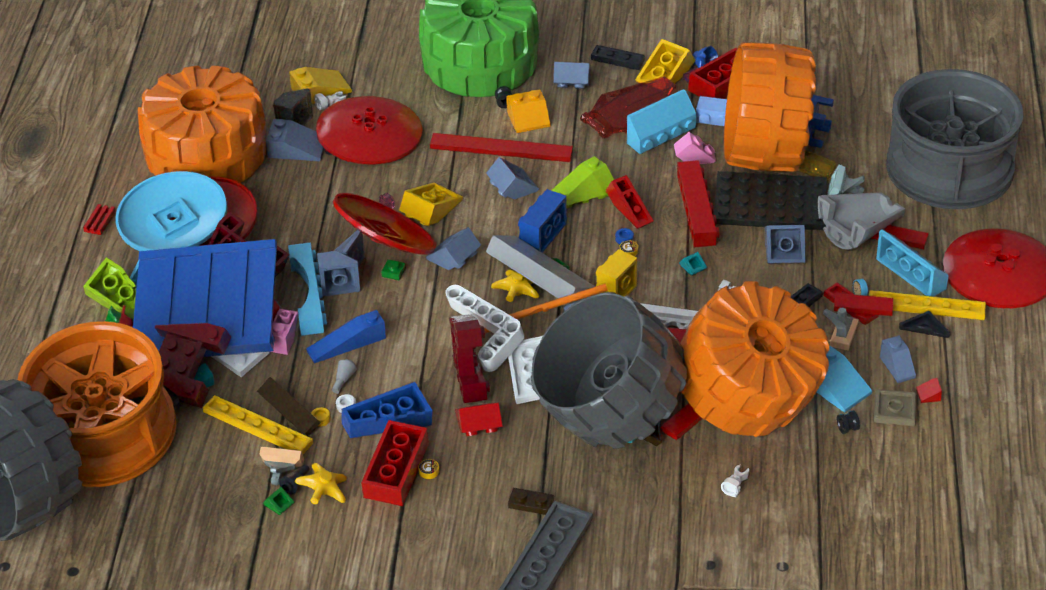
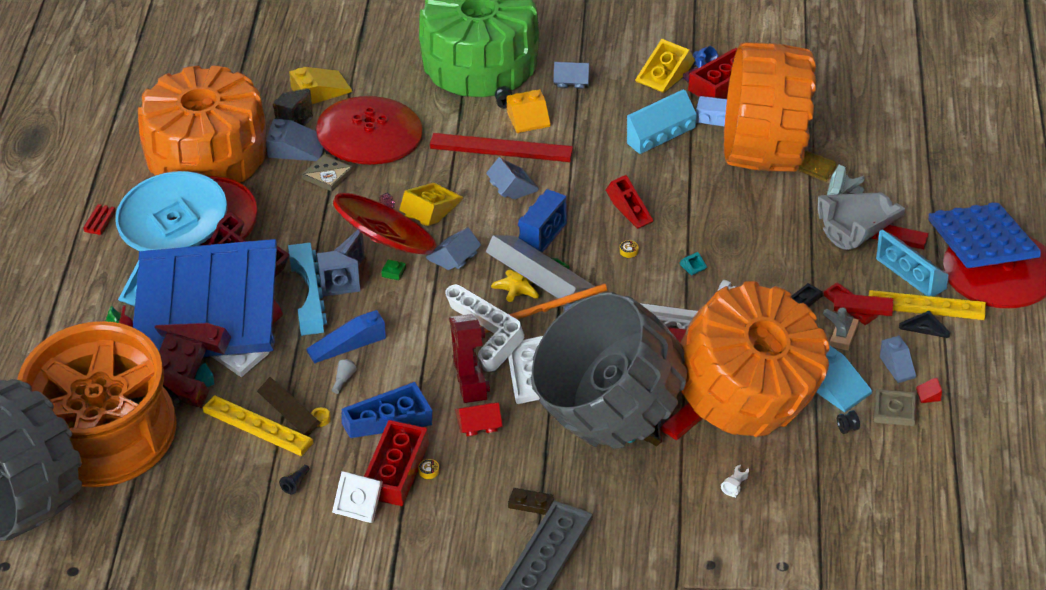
(112, 287): lime wedge -> none
(279, 501): green slope -> none
(281, 461): light nougat piece -> none
(284, 330): bright pink slope -> none
(323, 102): white piece -> none
(323, 483): yellow animal -> none
(327, 172): none -> tile
(344, 401): white tile -> none
(357, 497): none -> white tile
(585, 182): lime wedge -> none
(614, 106): clear red windscreen -> none
(617, 57): black plate -> none
(618, 273): yellow brick -> none
(623, 235): blue tile -> none
(693, 149): bright pink slope -> none
(697, 204): red brick -> none
(768, 199): pearl dark grey plate -> none
(785, 243): sand blue slope -> none
(819, 120): blue panel -> none
(860, 287): tile -> none
(954, 138): dark grey wheel -> none
(983, 235): none -> blue plate

